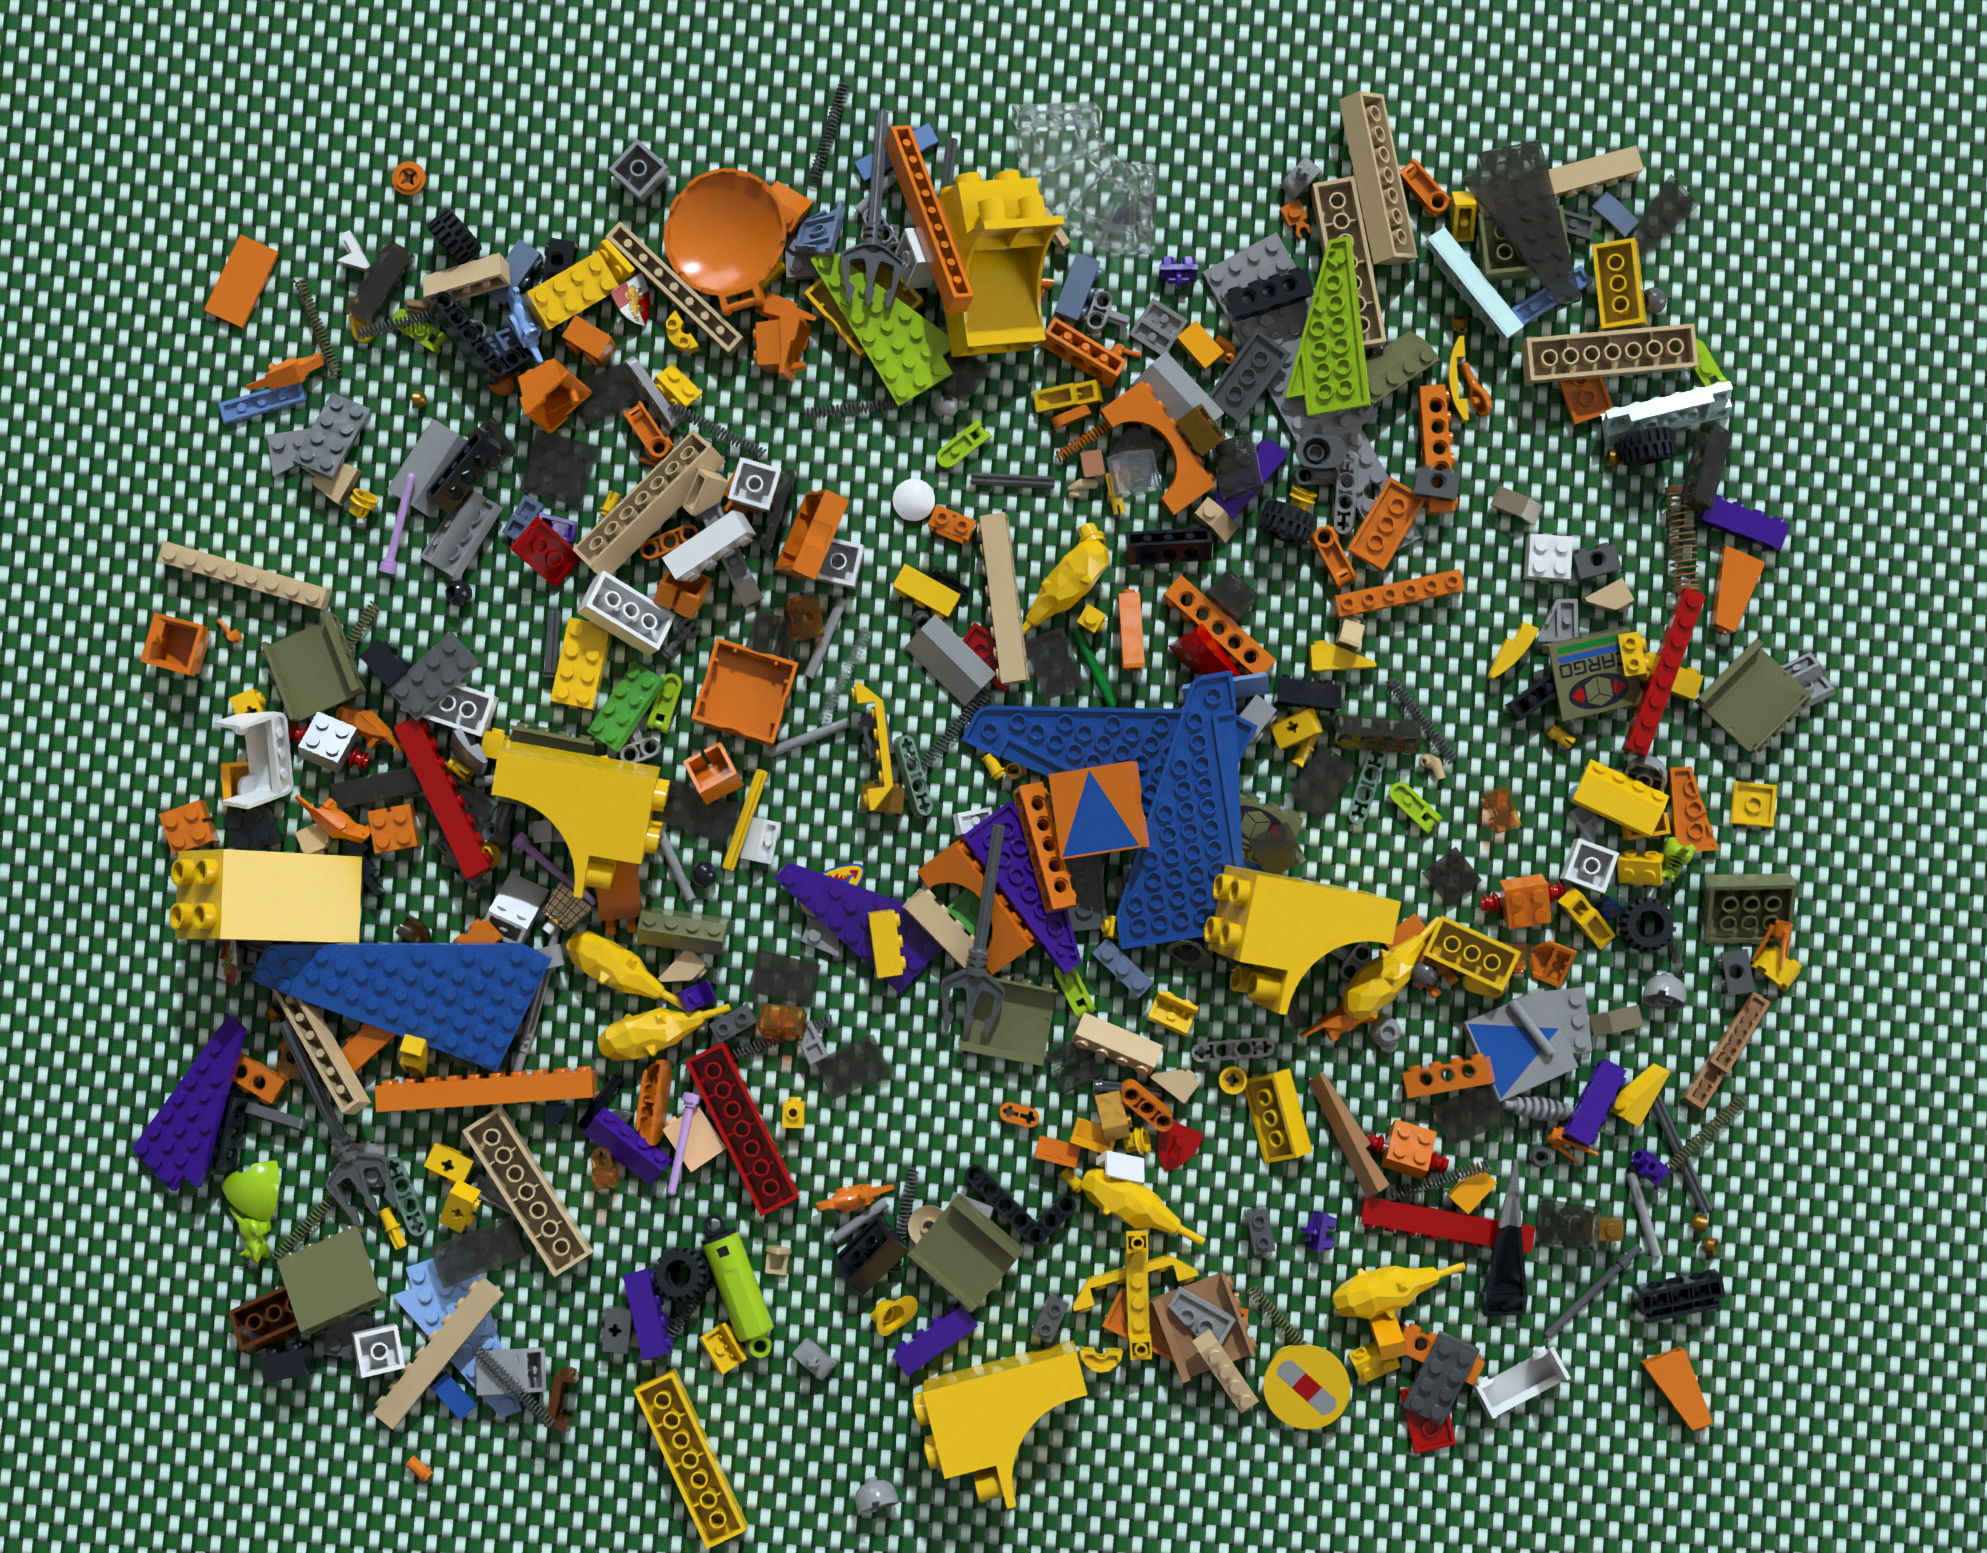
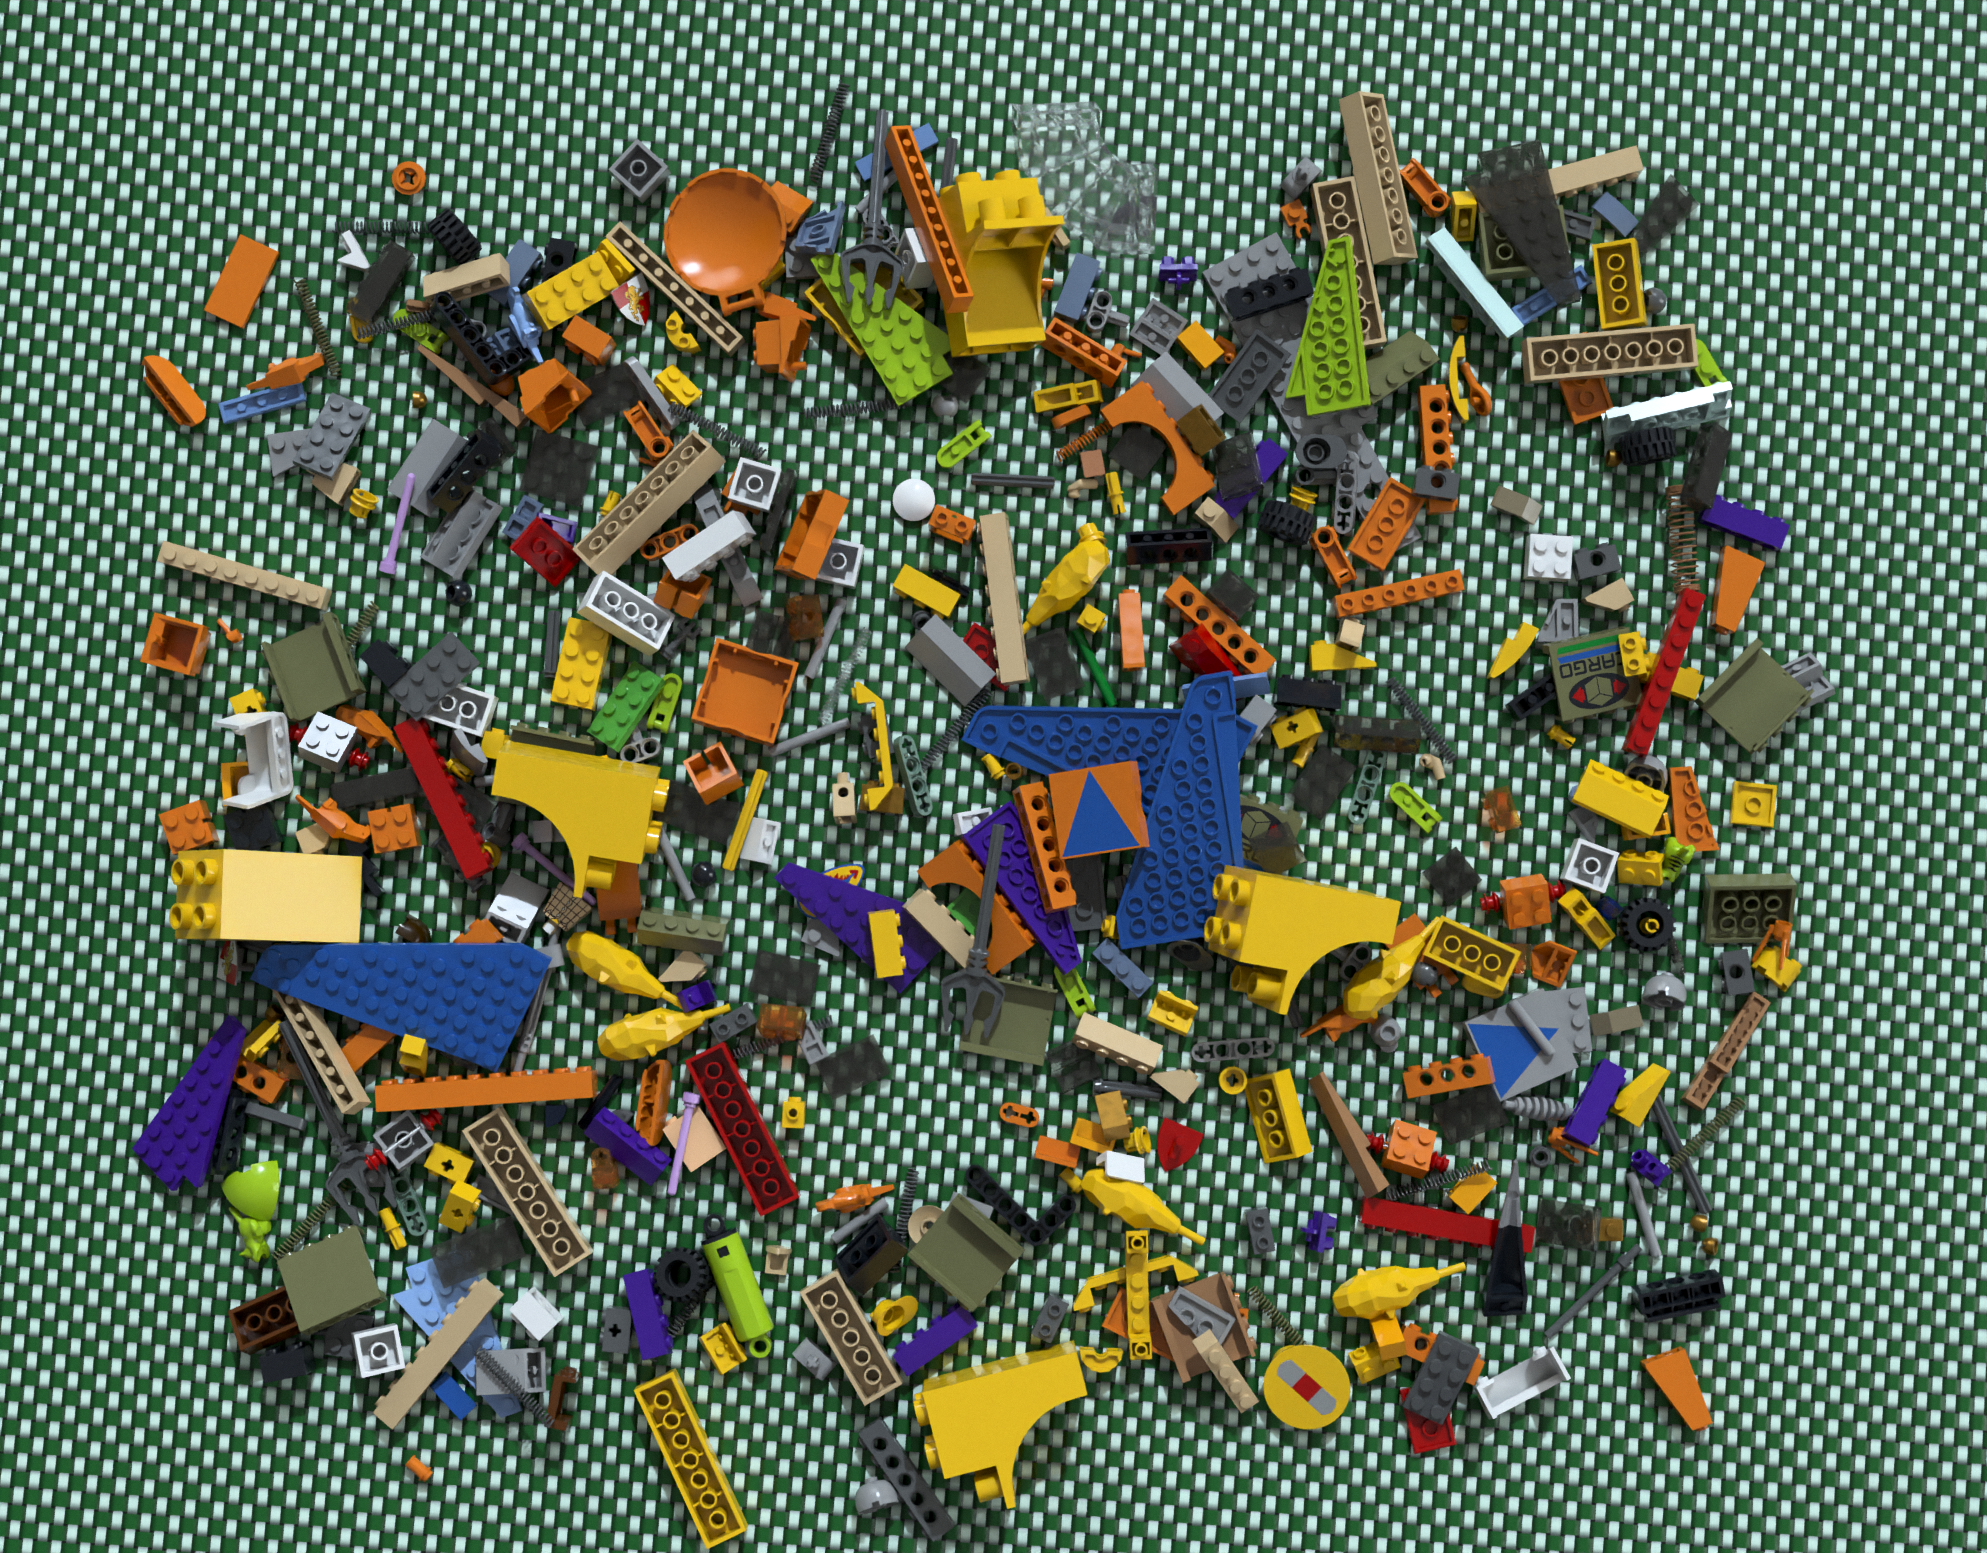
(173, 391): none -> orange brick
(259, 1040): none -> yellow bracket
(378, 227): none -> dark grey piece
(403, 1140): none -> light grey brick
(477, 391): none -> medium nougat slope
(535, 1314): none -> white brick
(705, 491): tan slope -> none
(844, 807): none -> tan torso
(851, 1336): none -> tan brick
(930, 1528): none -> dark grey brick
(1134, 473): clear slope -> none
(1143, 1096): orange beam -> none
(1643, 925): none -> yellow pin

